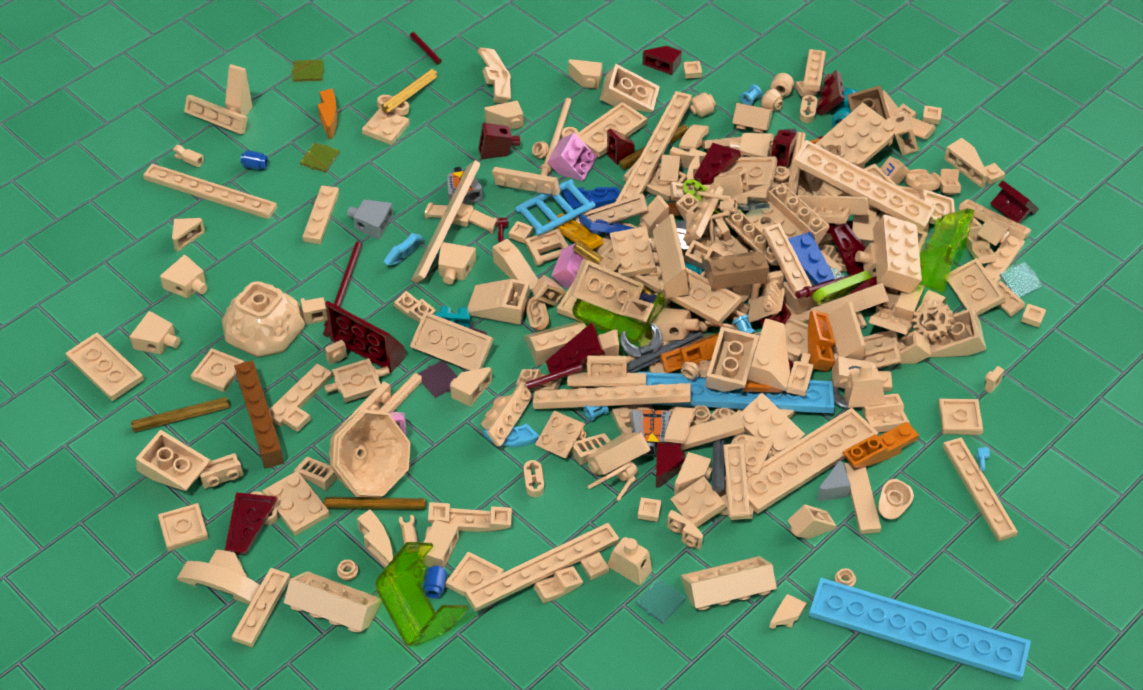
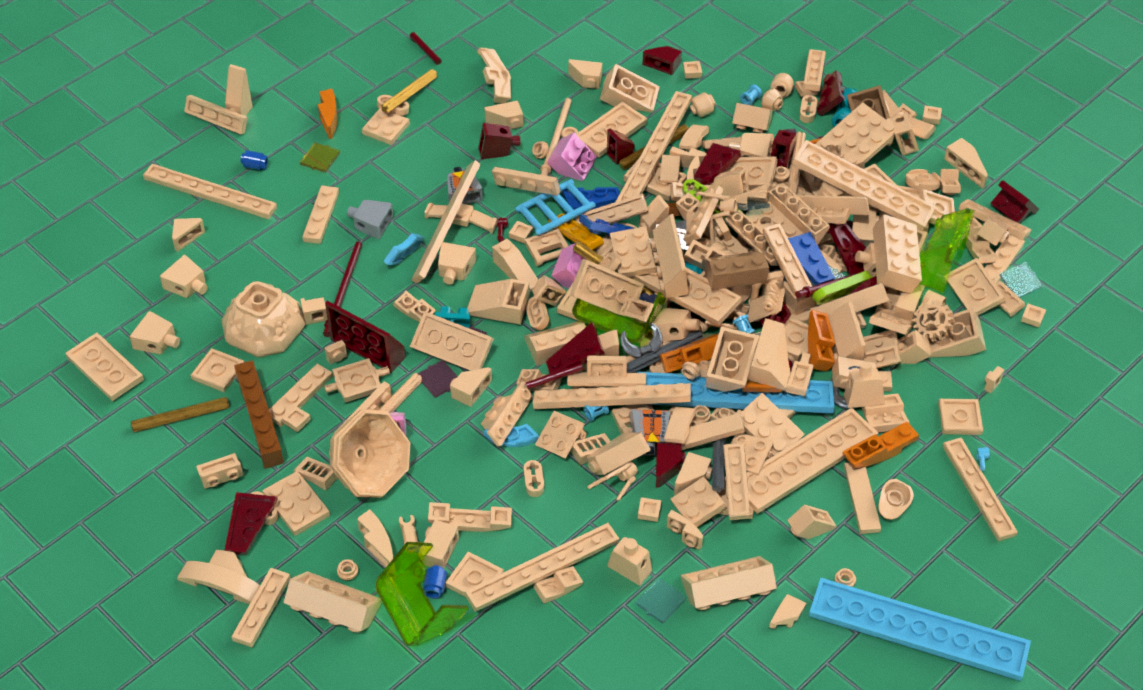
(170, 462): light nougat slope -> none
(183, 526): light nougat tile -> none
(188, 156): light nougat bar -> none
(308, 70): clear yellow piece -> none
(375, 503): pearl gold axle -> none
(594, 566): light nougat plate -> none
(835, 485): light grey slope -> none
(895, 170): light nougat brick -> none
(994, 173): light nougat plate -> none

